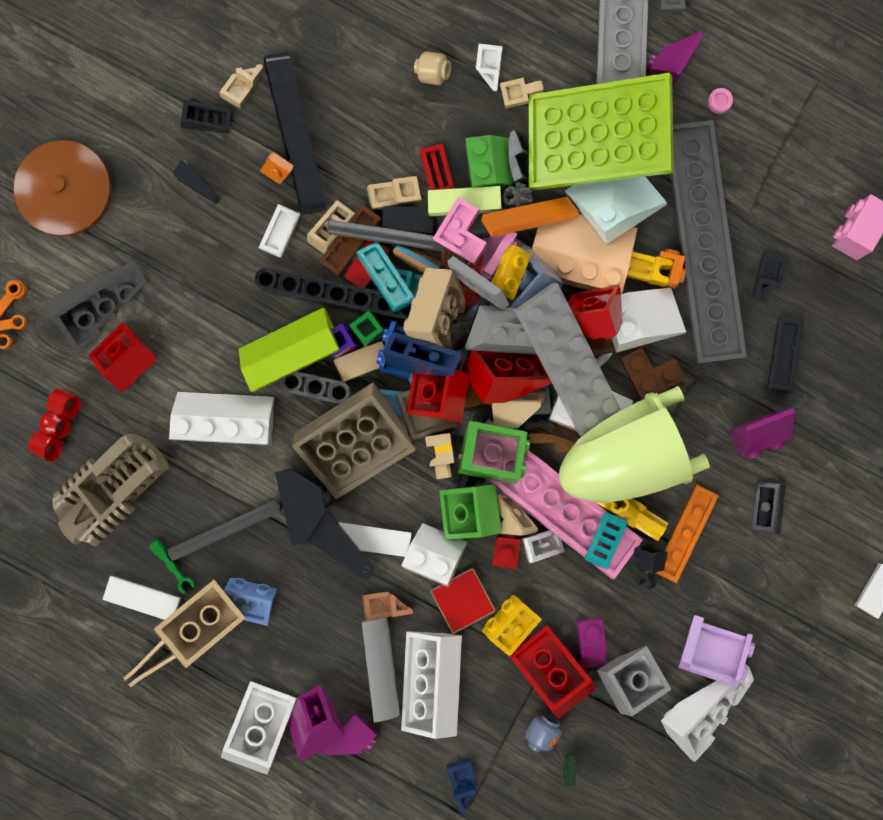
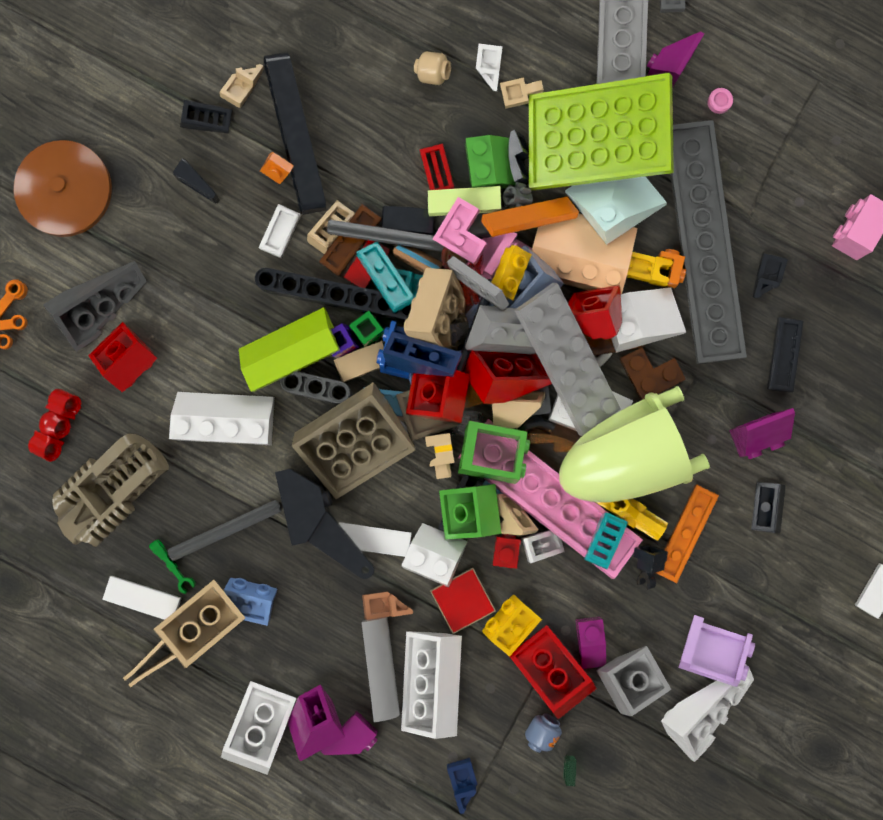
(394, 193): tan slope -> none

